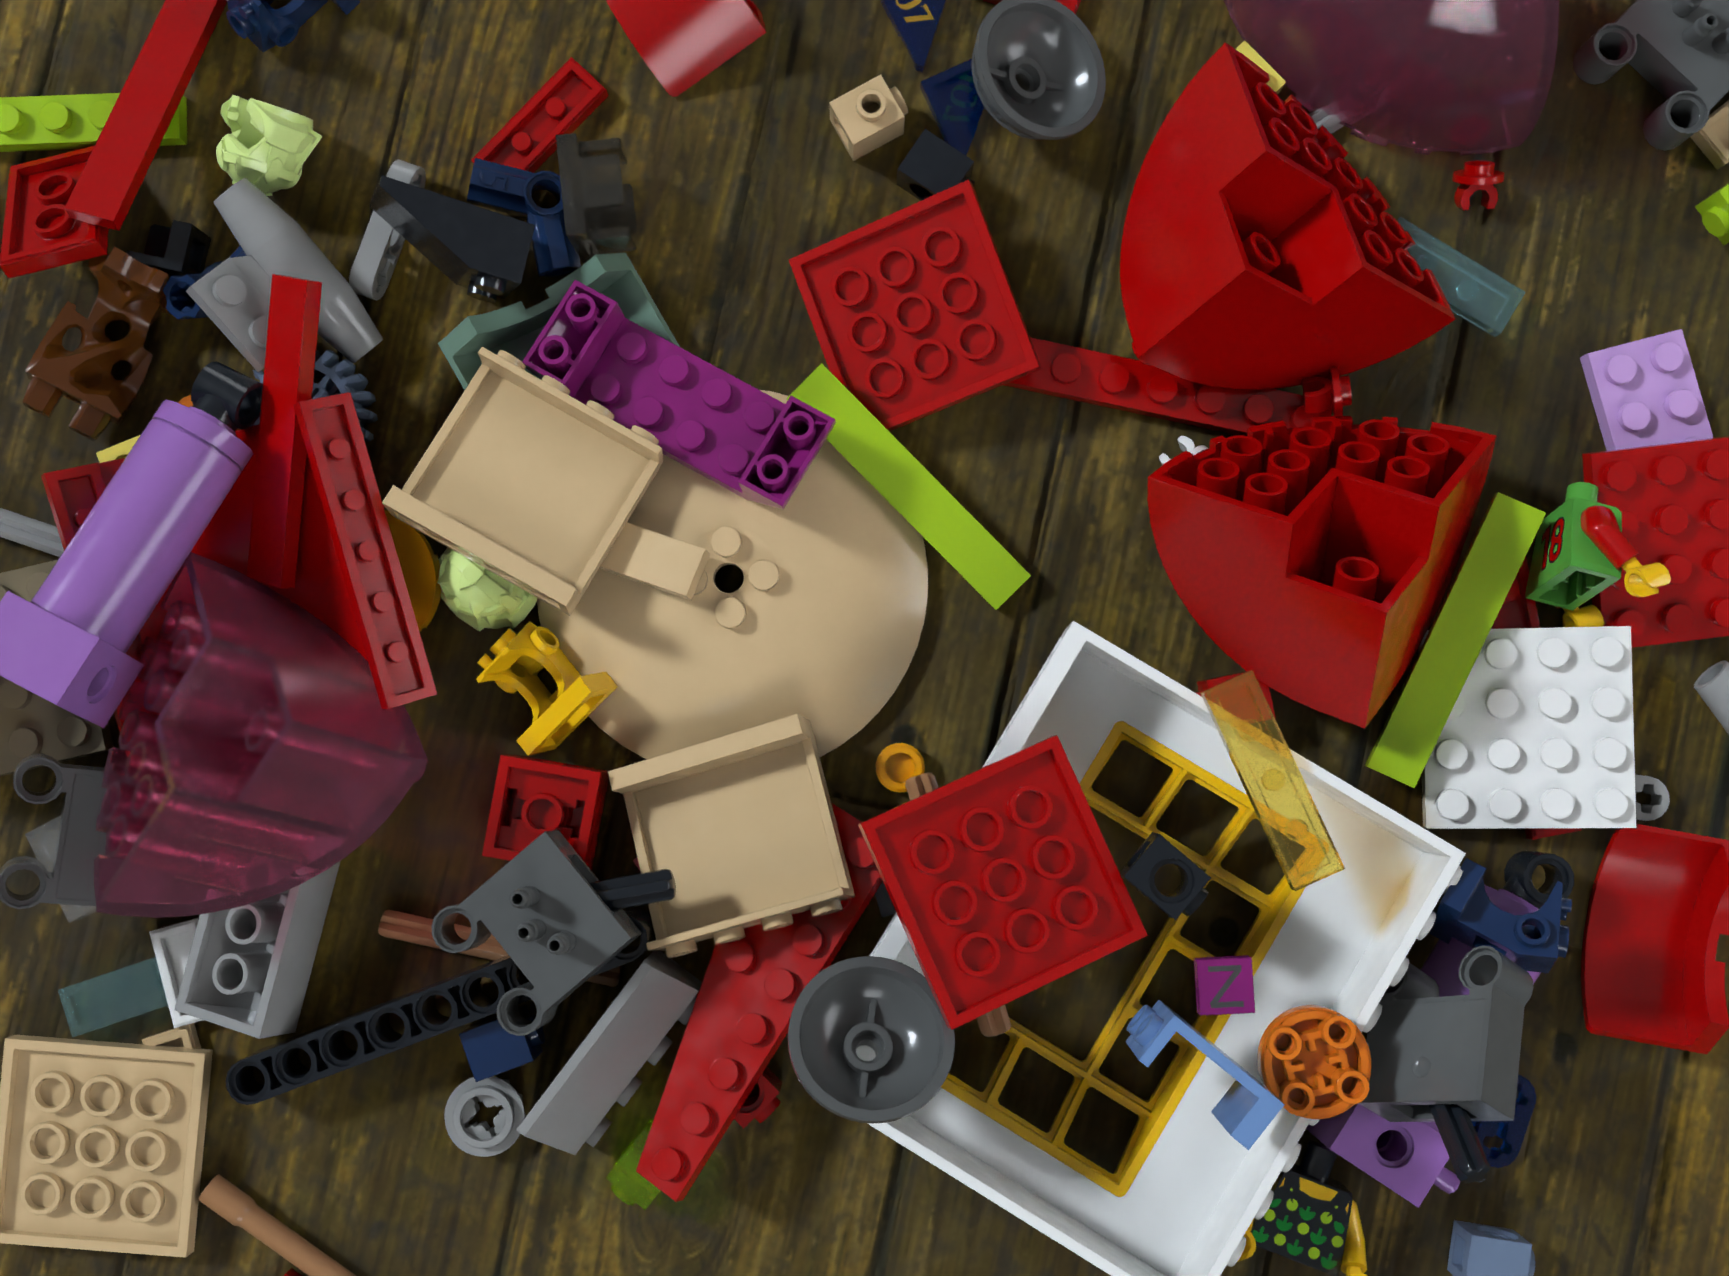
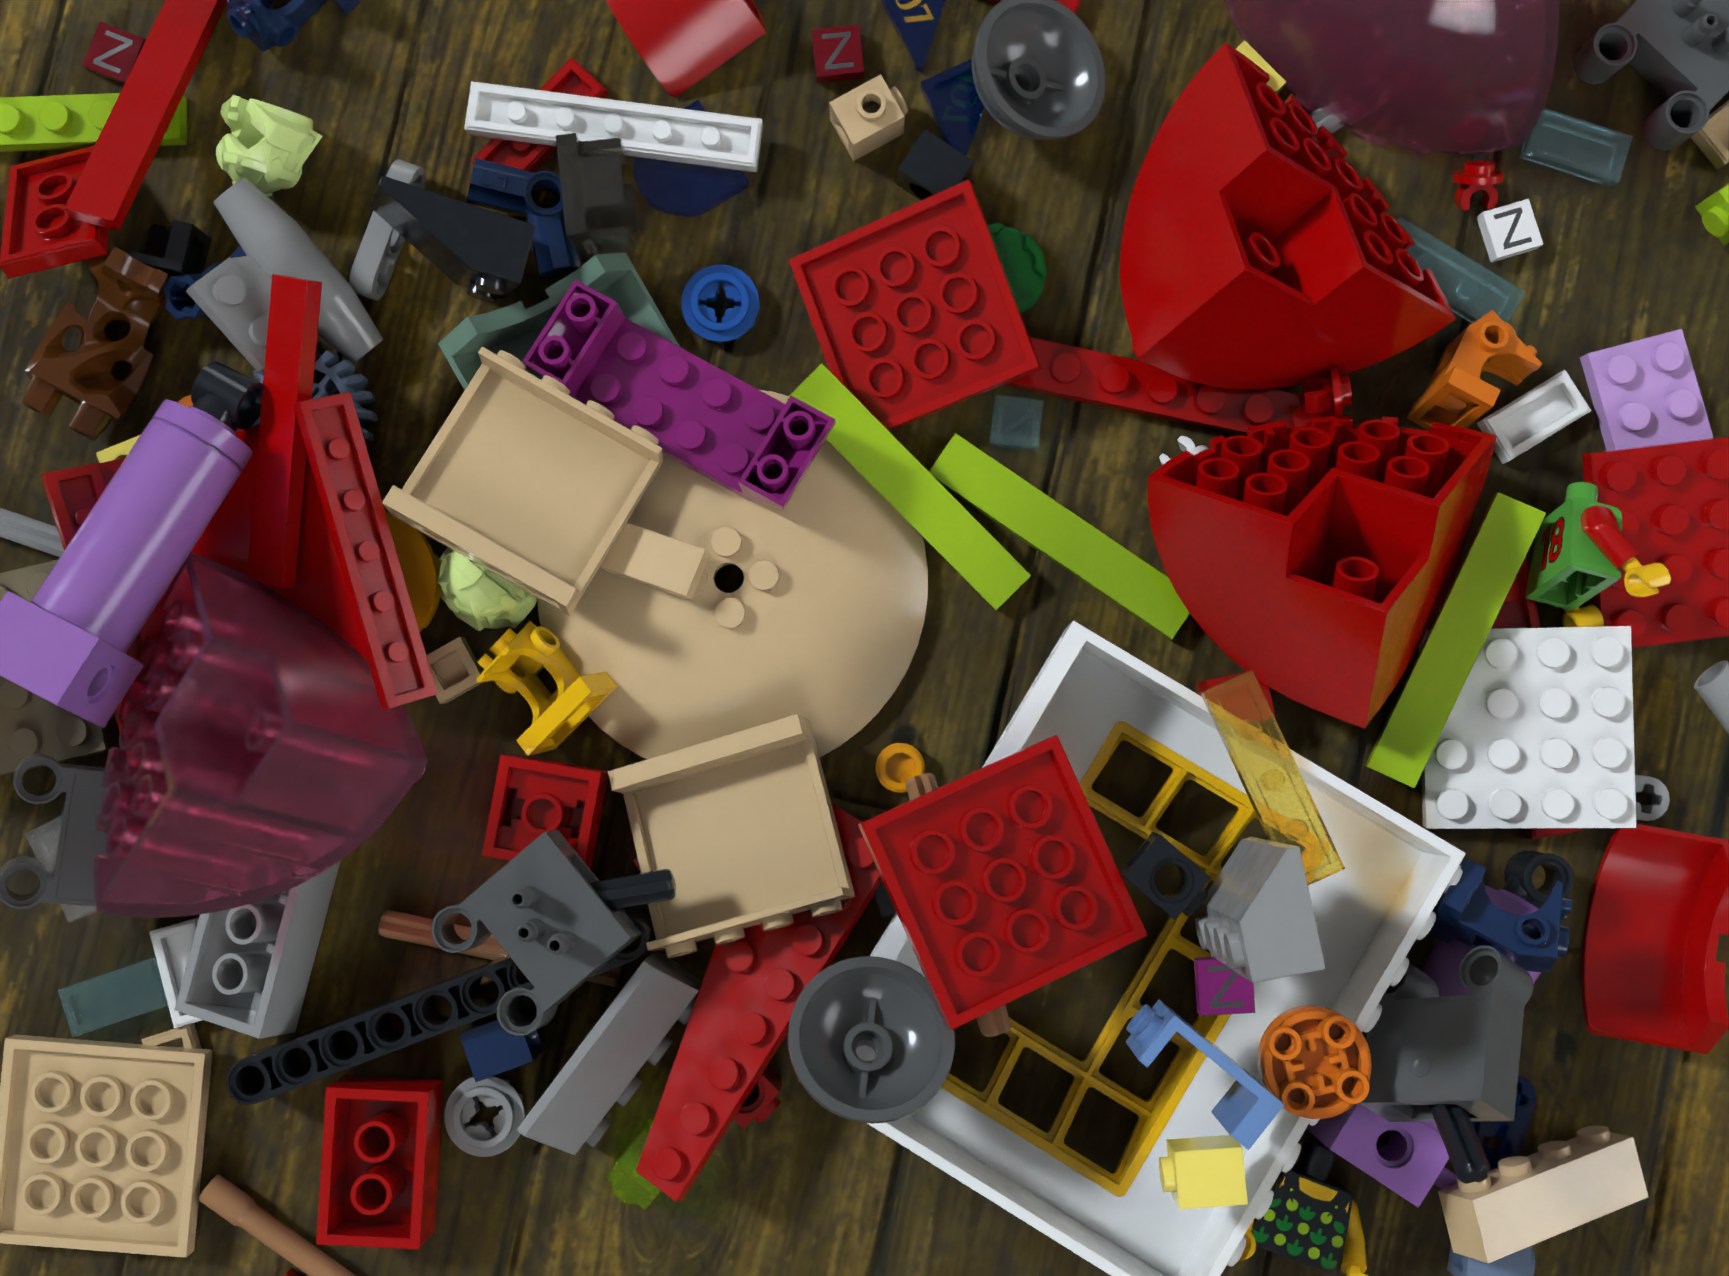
(112, 53): none -> dark red tile
(380, 1162): none -> red brick
(453, 669): none -> tan tile
(643, 128): none -> white tile
(686, 187): none -> clear blue tile
(704, 288): none -> blue gear
(837, 53): none -> dark red tile
(1016, 422): none -> clear light blue tile
(1022, 263): none -> green tile
(1060, 535): none -> lime tile
(1204, 1172): none -> light yellow brick
(1261, 913): none -> light grey slope
(1482, 346): none -> orange tile
(1509, 230): none -> white tile
(1534, 416): none -> white tile
(1543, 1194): none -> tan brick
(1577, 147): none -> clear light blue tile

